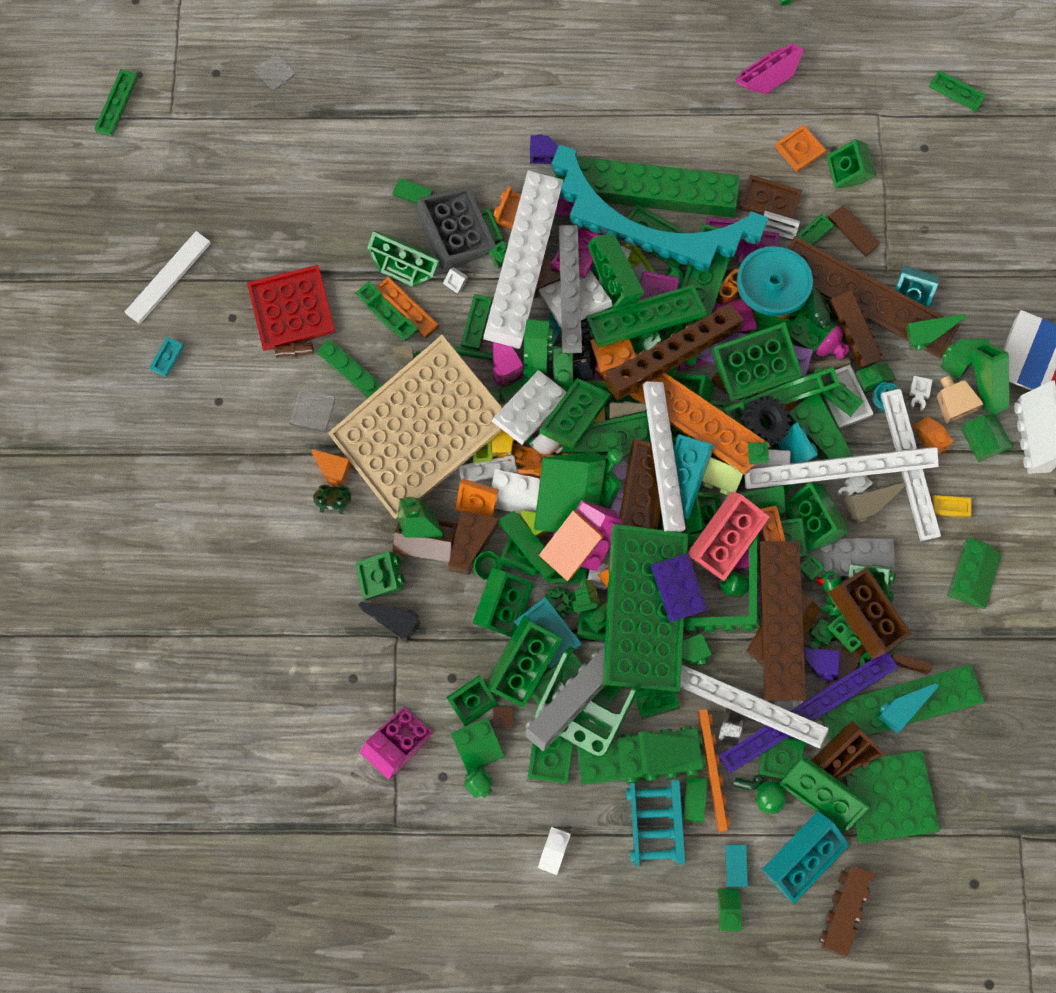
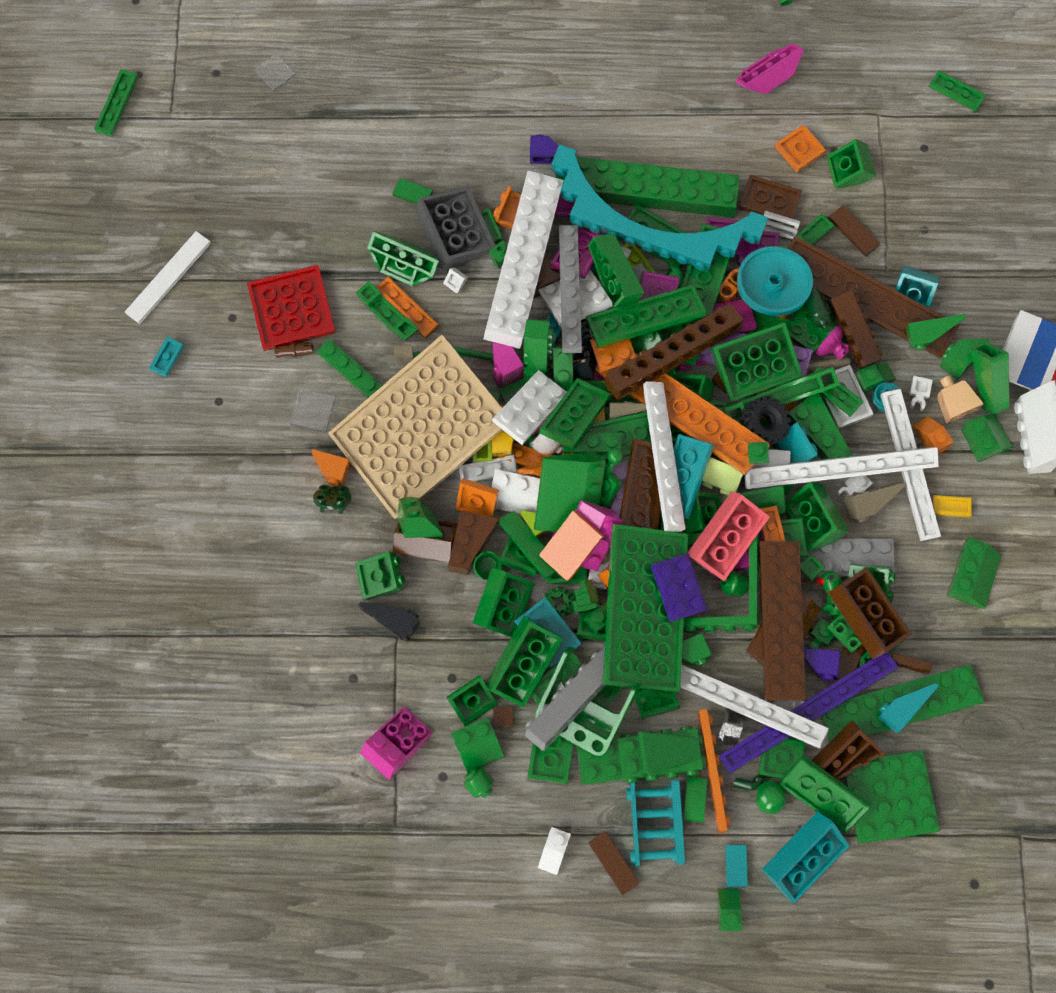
(476, 322): green plate -> none
(613, 863): none -> reddish brown tile
(846, 910): reddish brown wedge -> none

